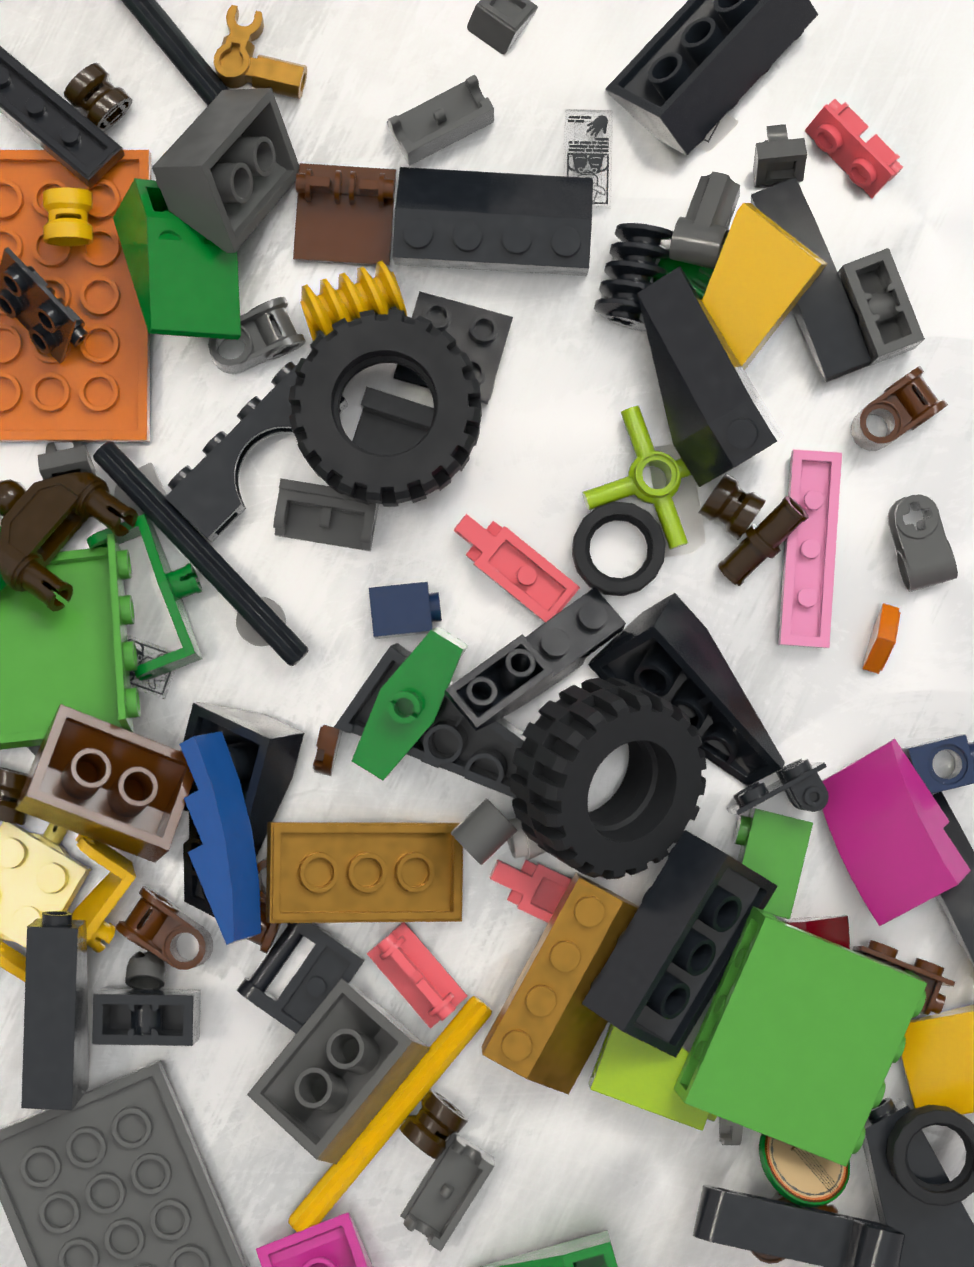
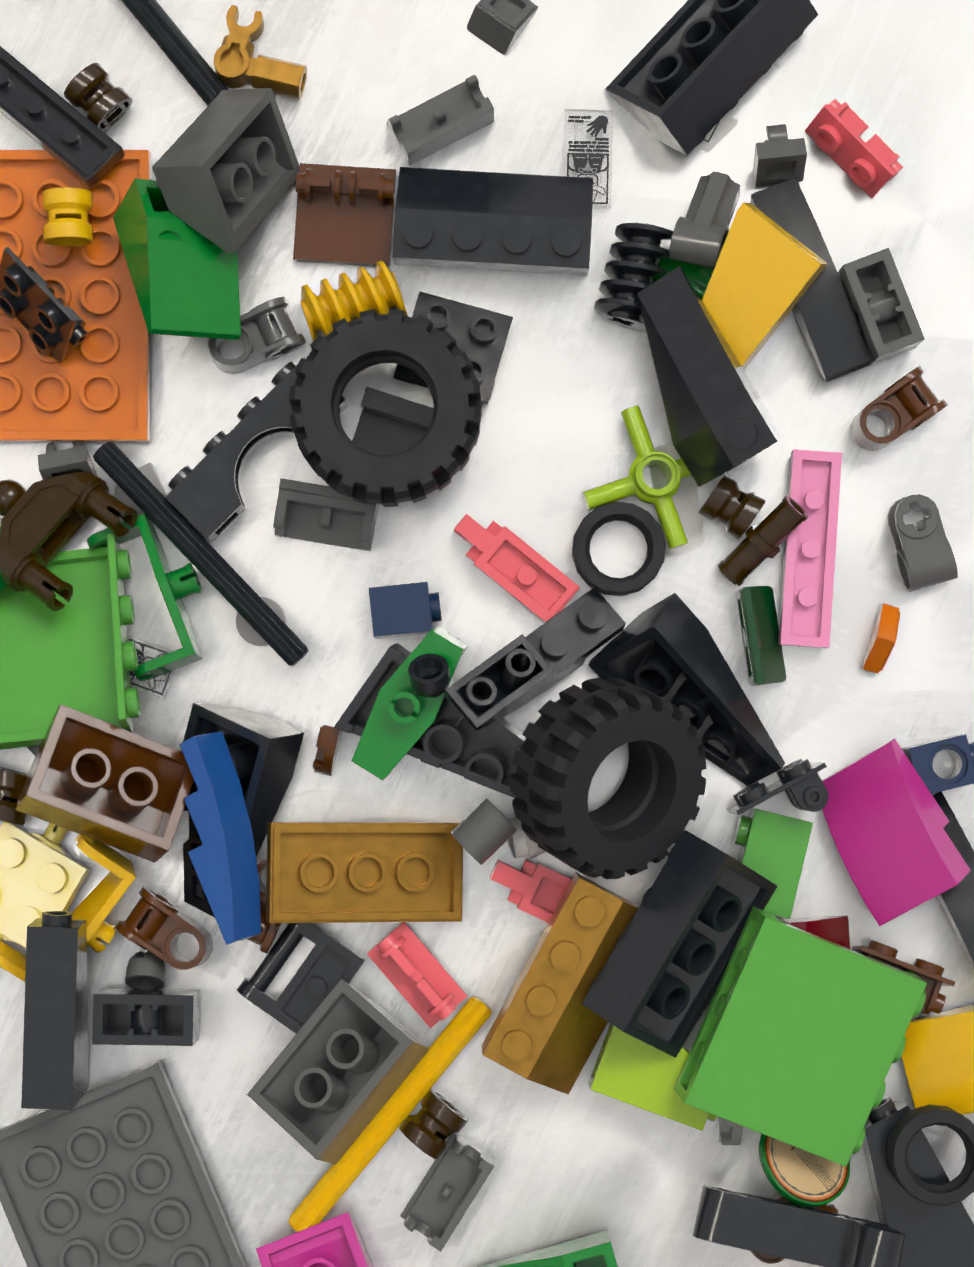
(429, 675): none -> black hinge
(760, 635): none -> dark green slope

